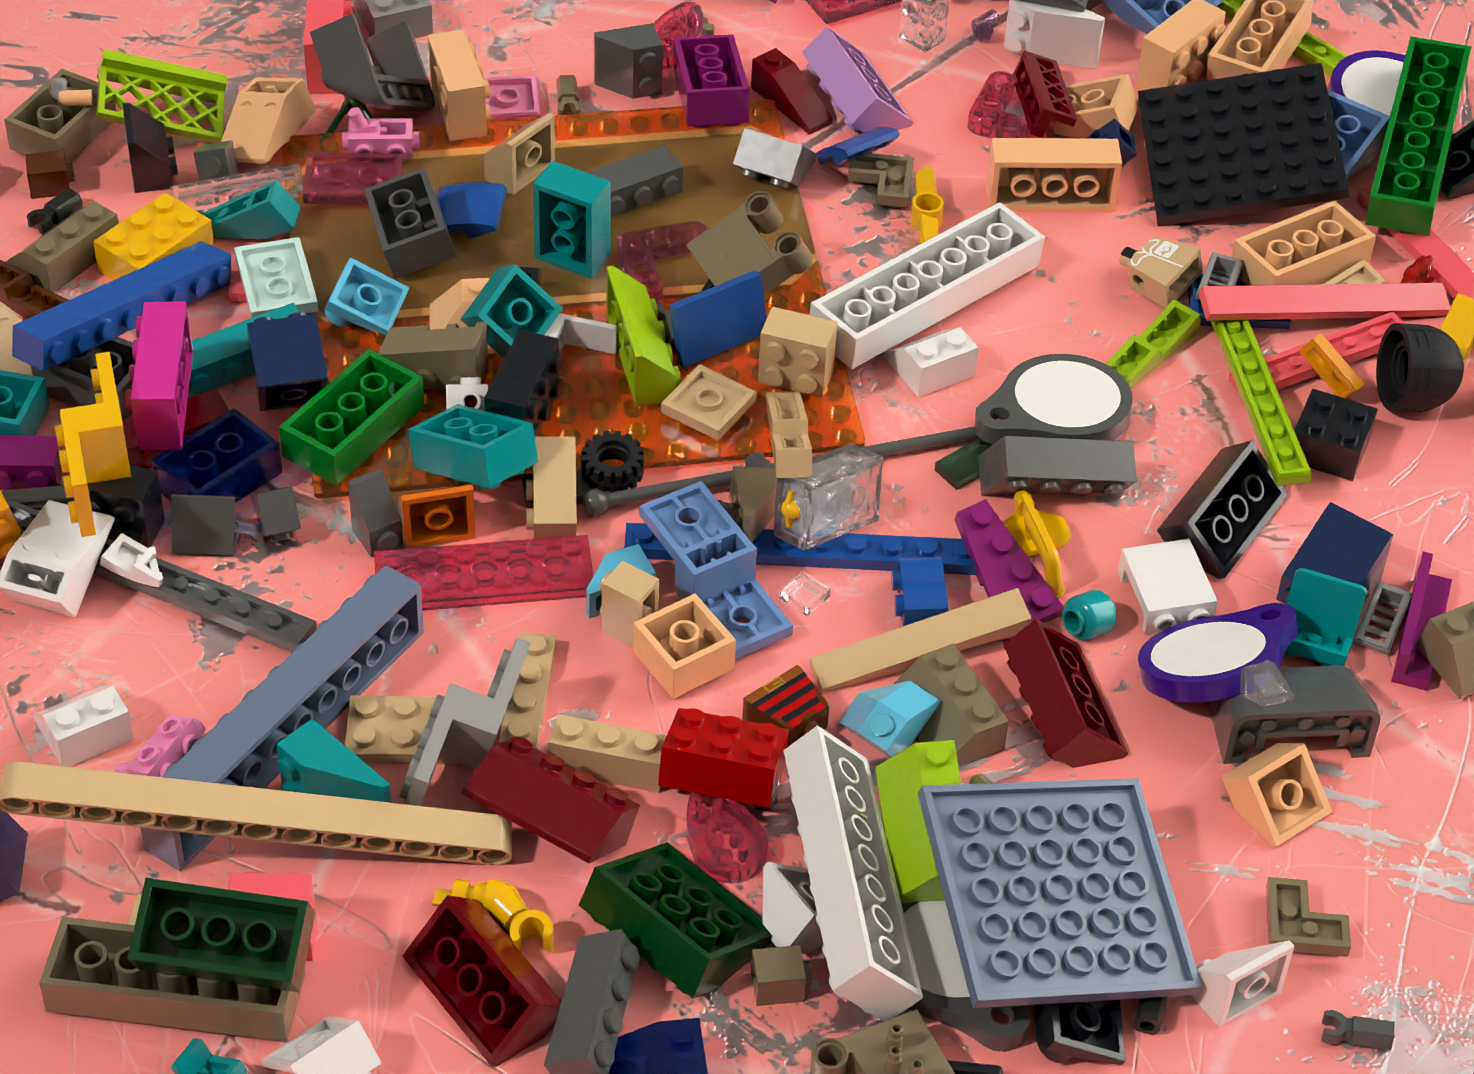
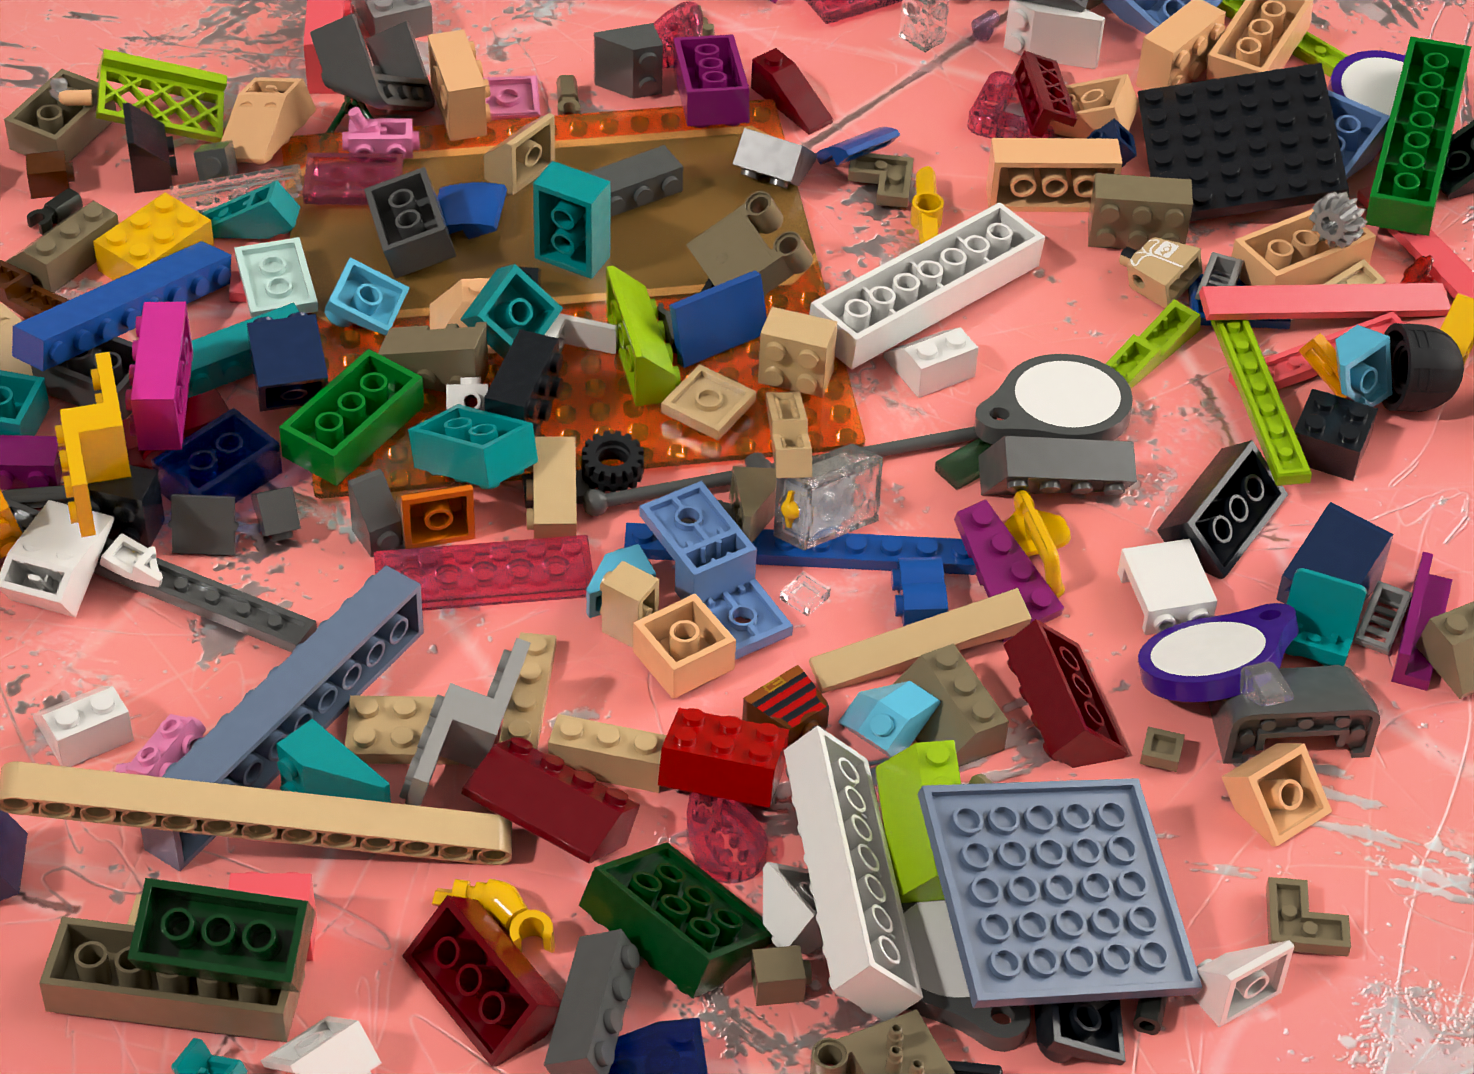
(645, 255): clear pink beam -> none
(853, 84): lavender slope -> none
(1089, 615): teal head -> none
(1138, 208): none -> dark tan brick
(1162, 749): none -> dark tan plate
(1338, 219): none -> light grey gear
(1357, 1031): dark grey bar -> none
(1364, 365): none -> medium azure slope

